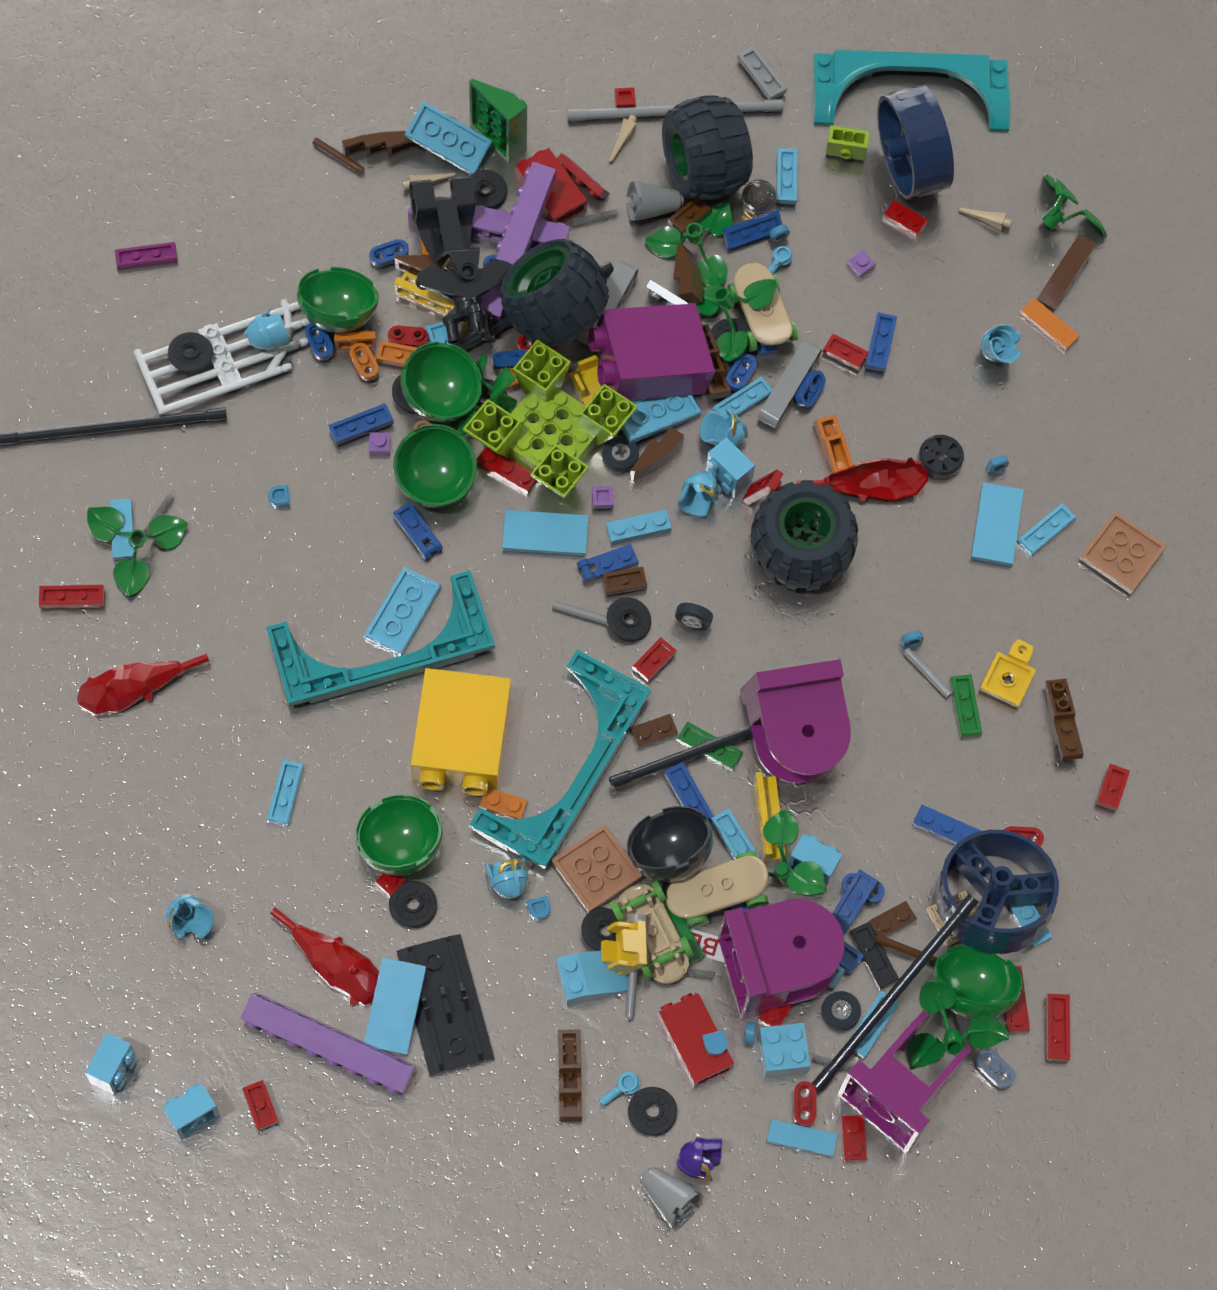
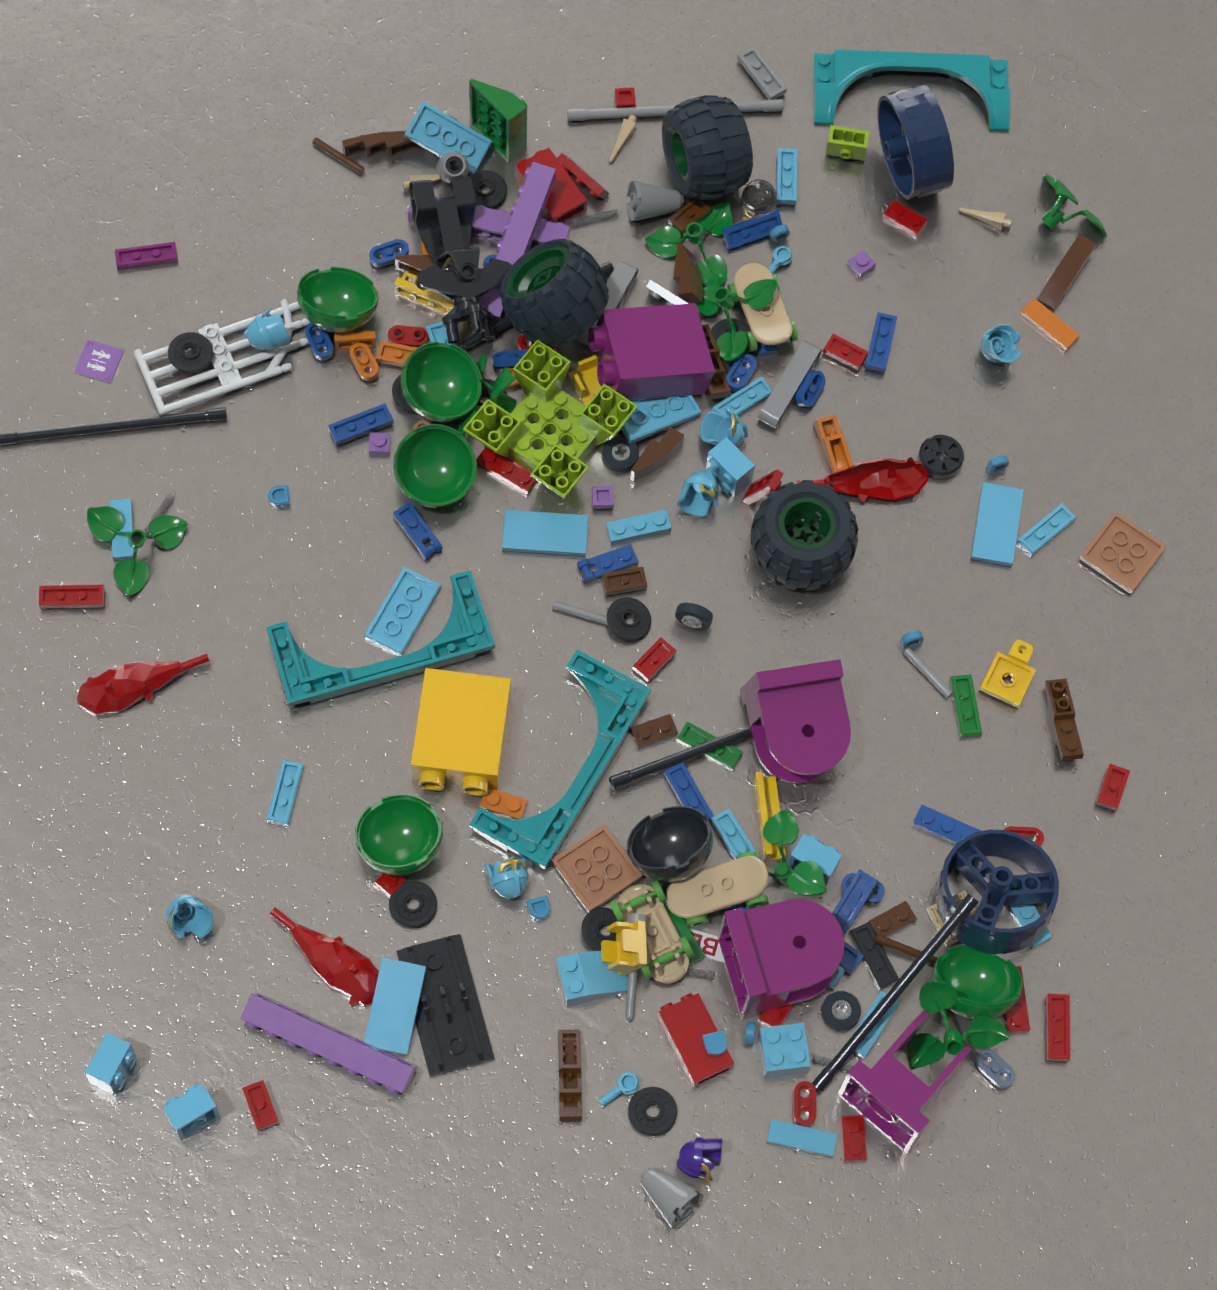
(98, 361): none -> medium lavender sticker
(454, 158): none -> light grey piece

